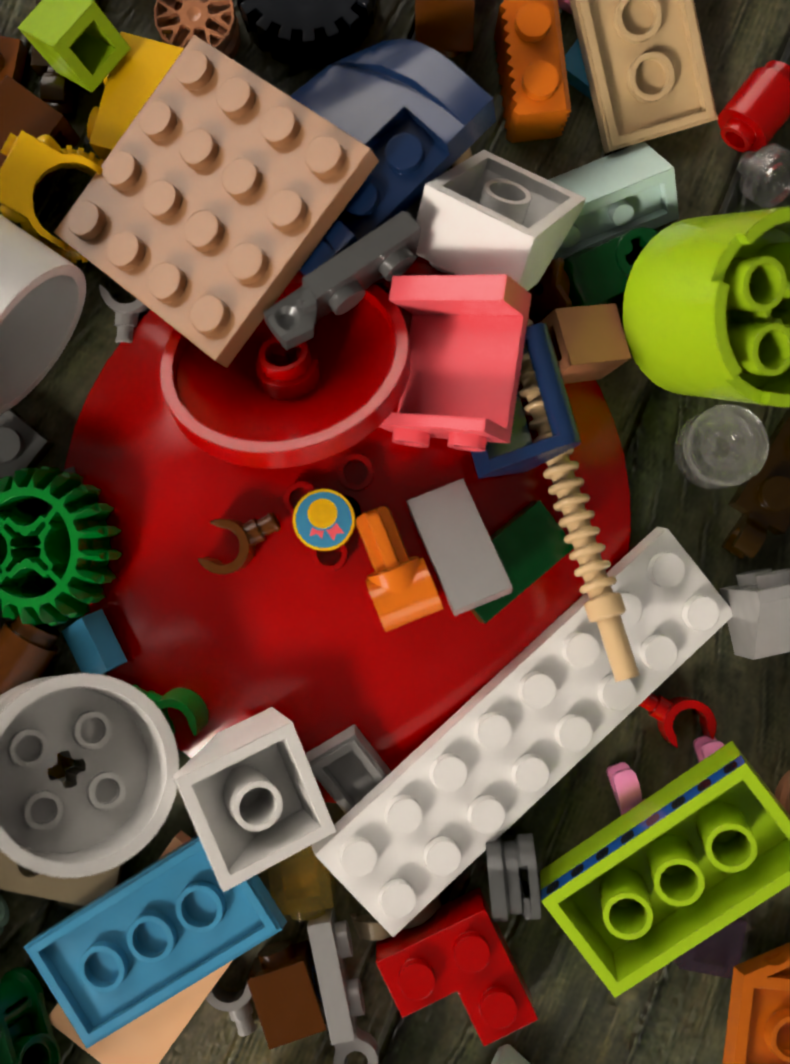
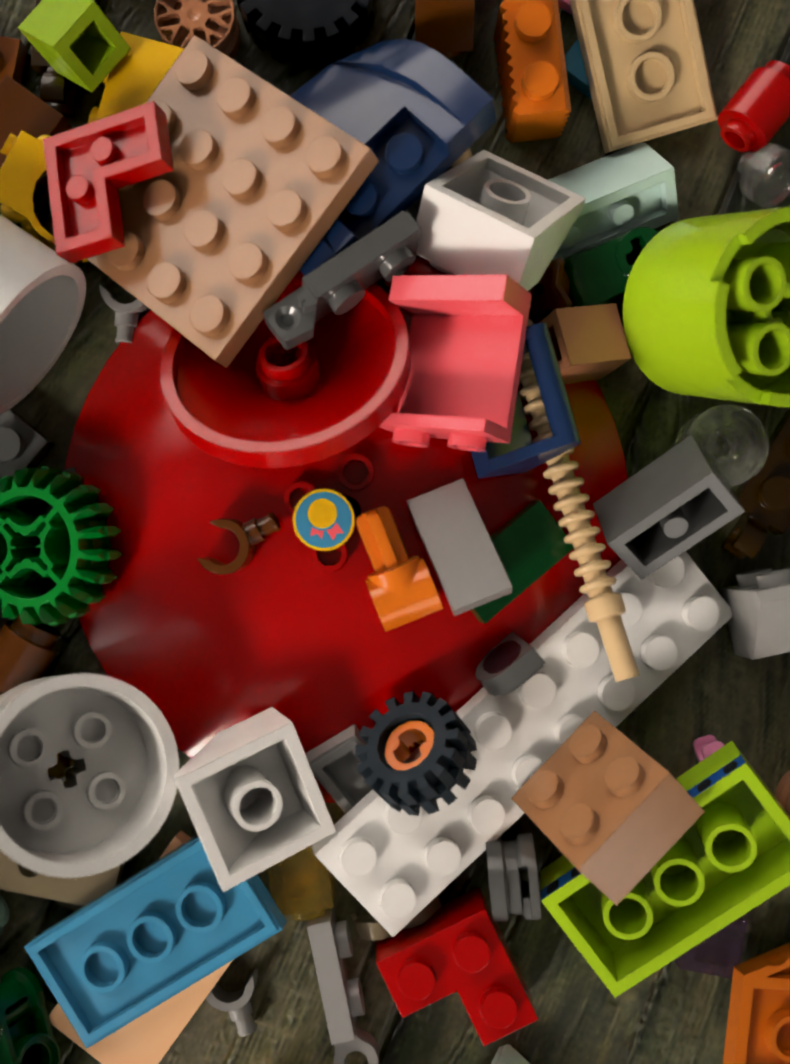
(89, 168): none -> plate
(94, 644): dark azure tile -> none
(184, 700): green piece -> none
(286, 992): reddish brown brick -> none
(441, 760): none -> black bush
(508, 665): none -> dark grey tile
(607, 806): none -> medium nougat brick
(666, 711): red piece -> none
(667, 508): none -> dark grey brick

